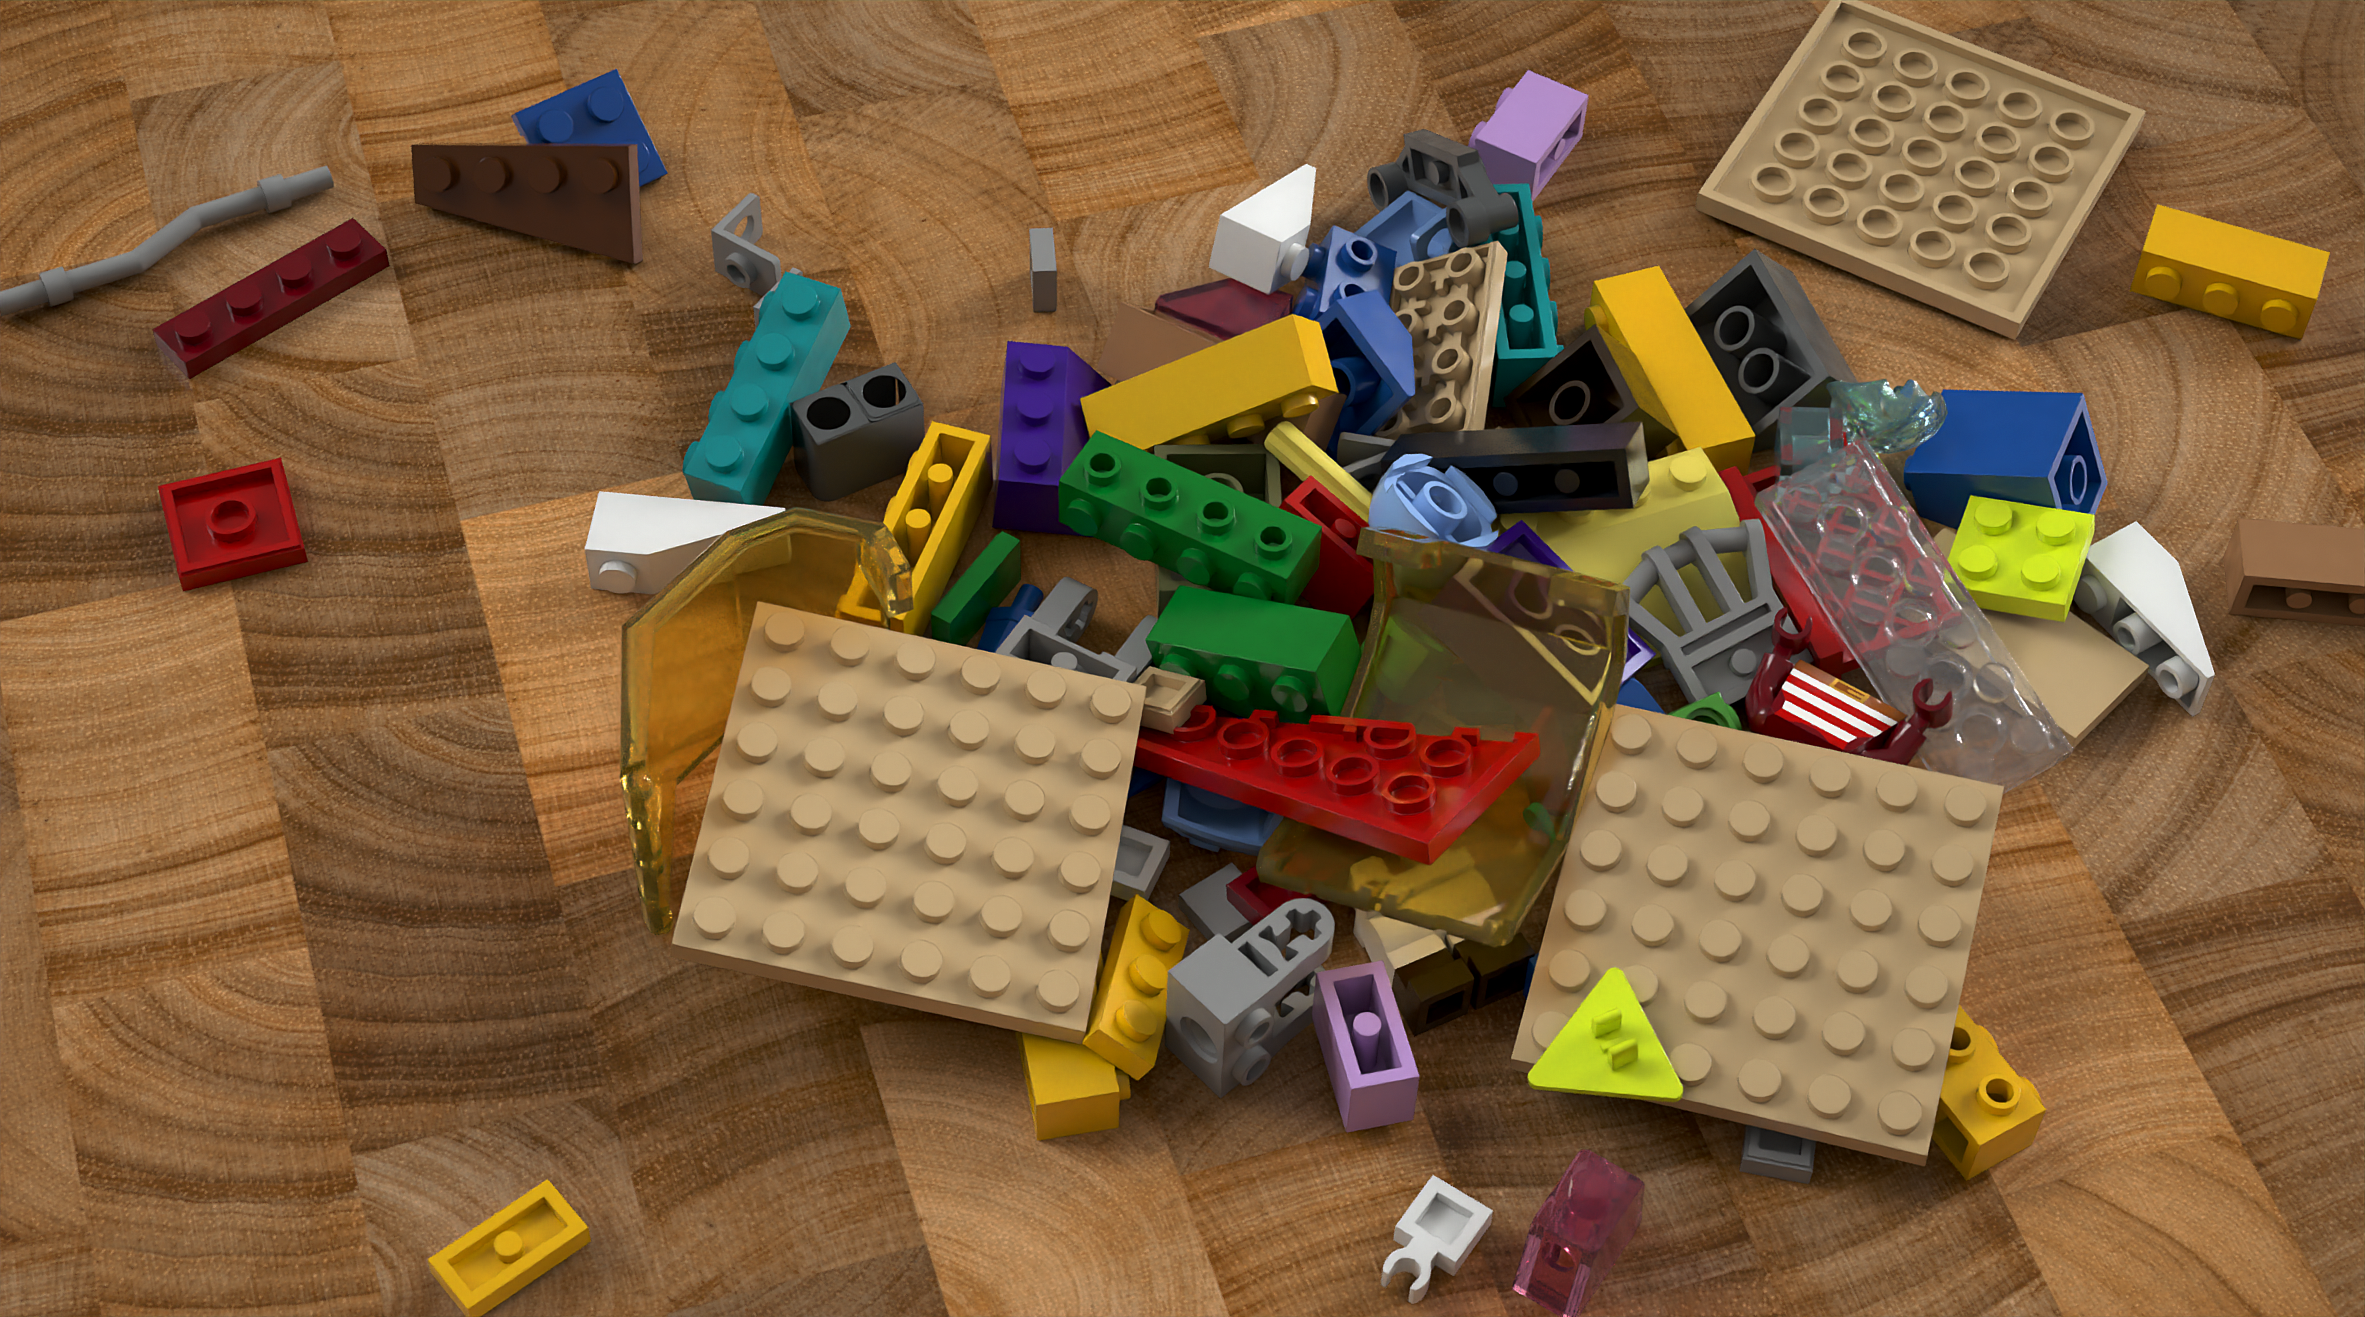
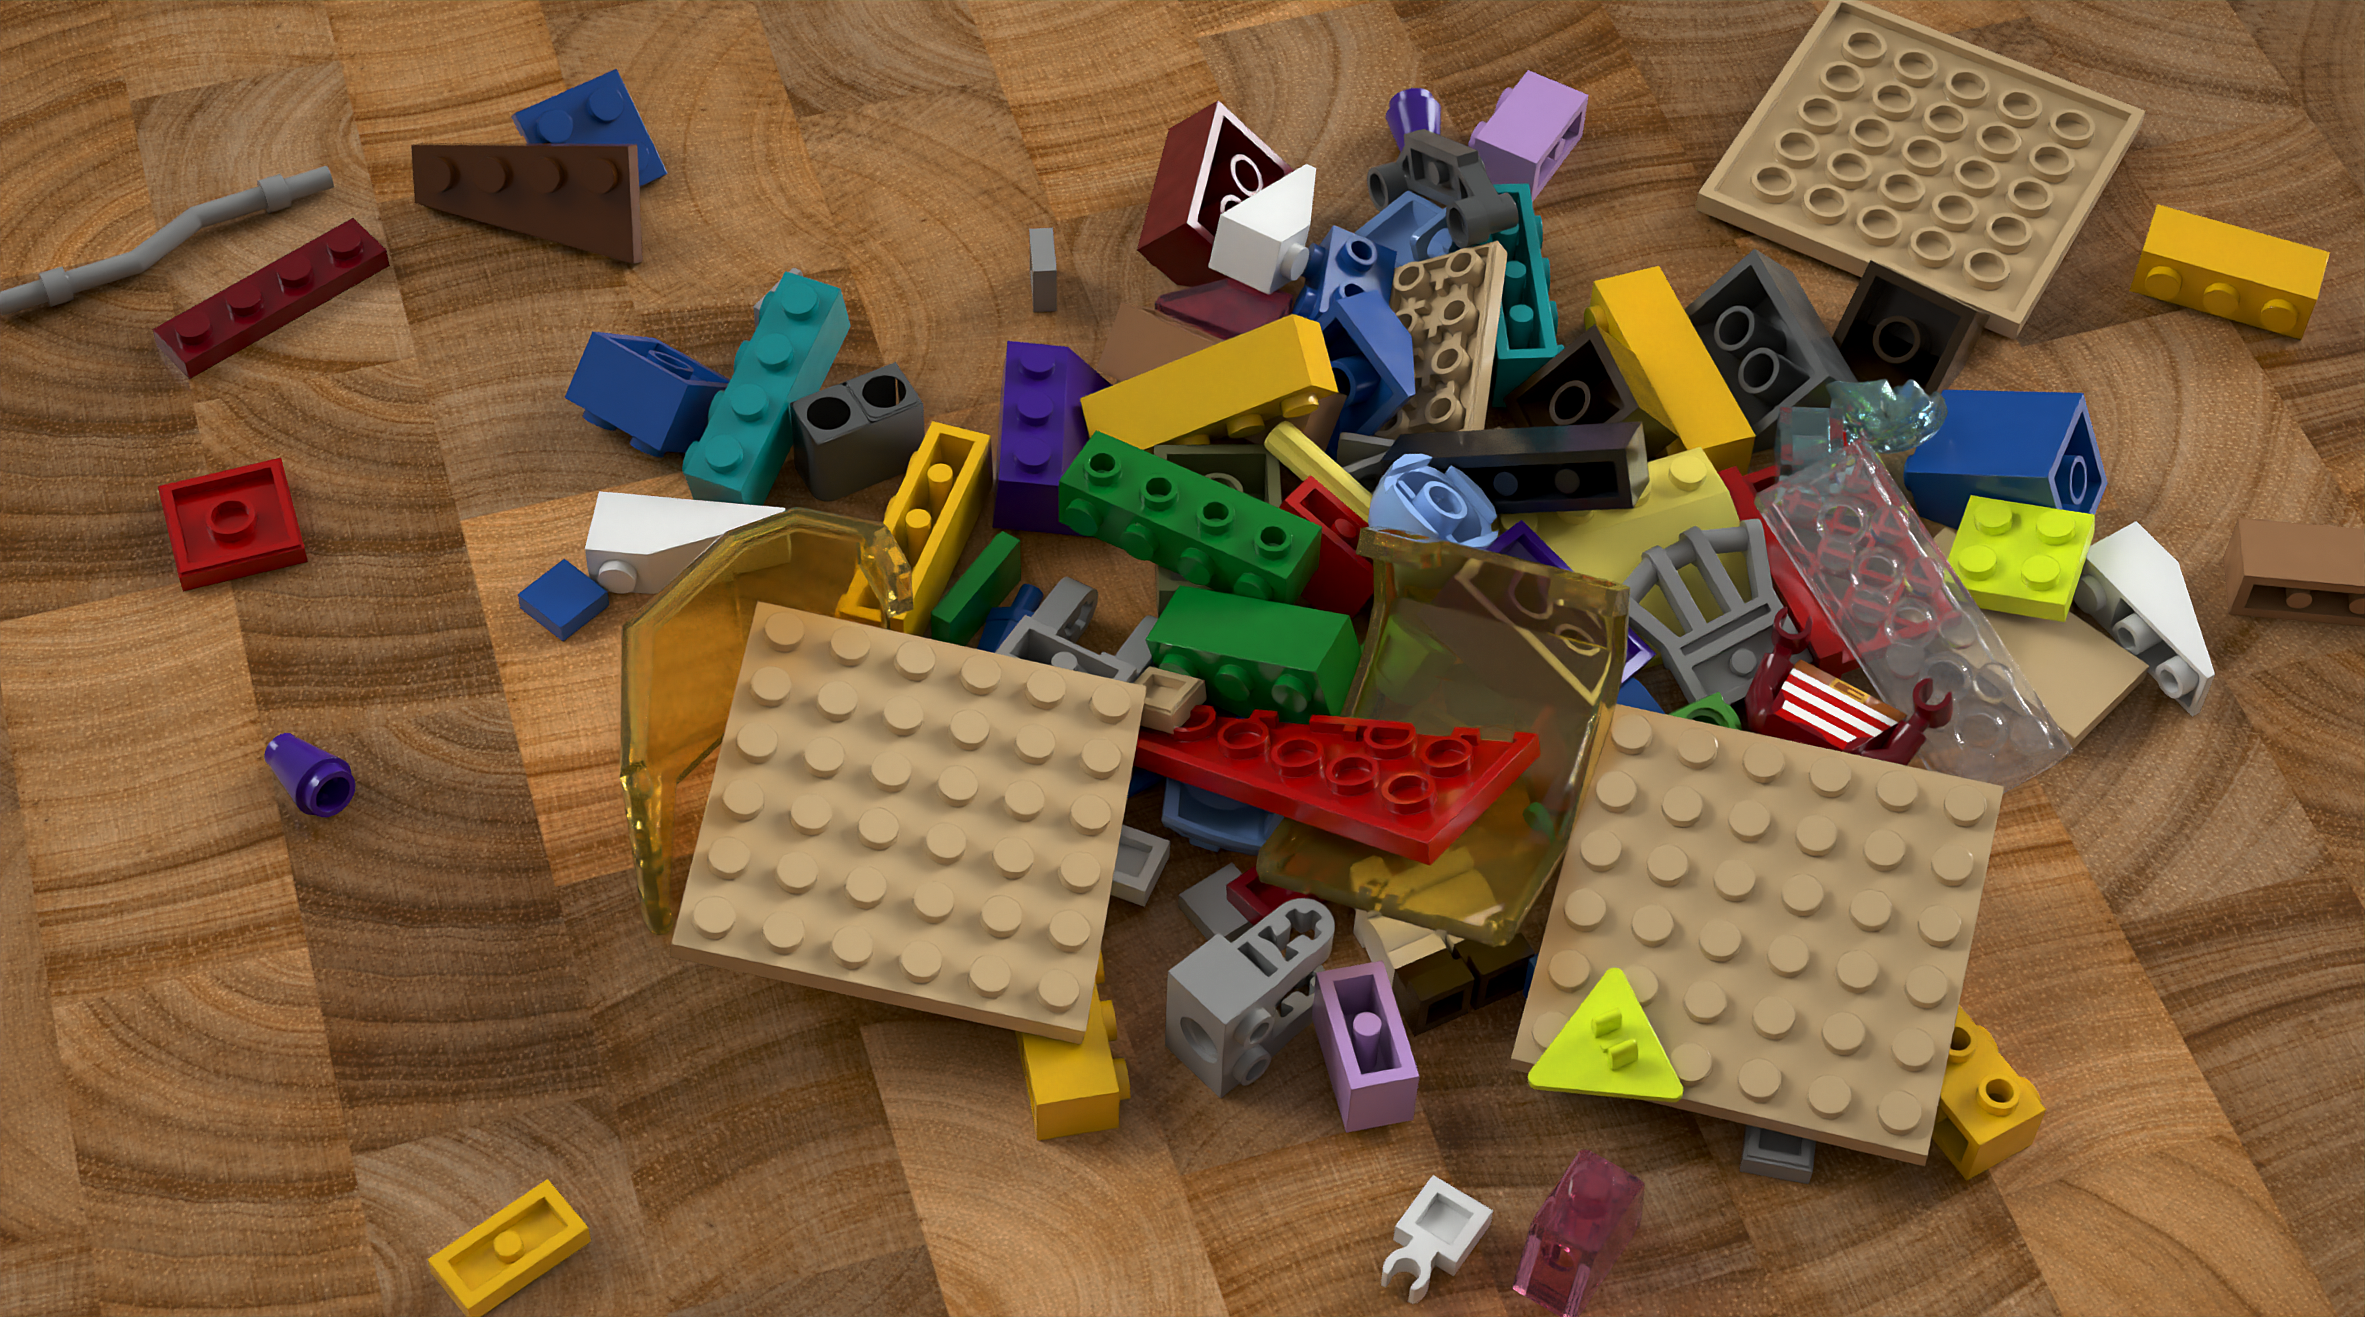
(312, 777): none -> dark purple cone
(563, 600): none -> blue tile
(644, 391): none -> blue slope
(738, 256): light grey bracket -> none
(1133, 988): yellow plate -> none
(1203, 172): none -> dark red slope
(1413, 111): none -> dark purple cone
(1906, 331): none -> dark brown slope

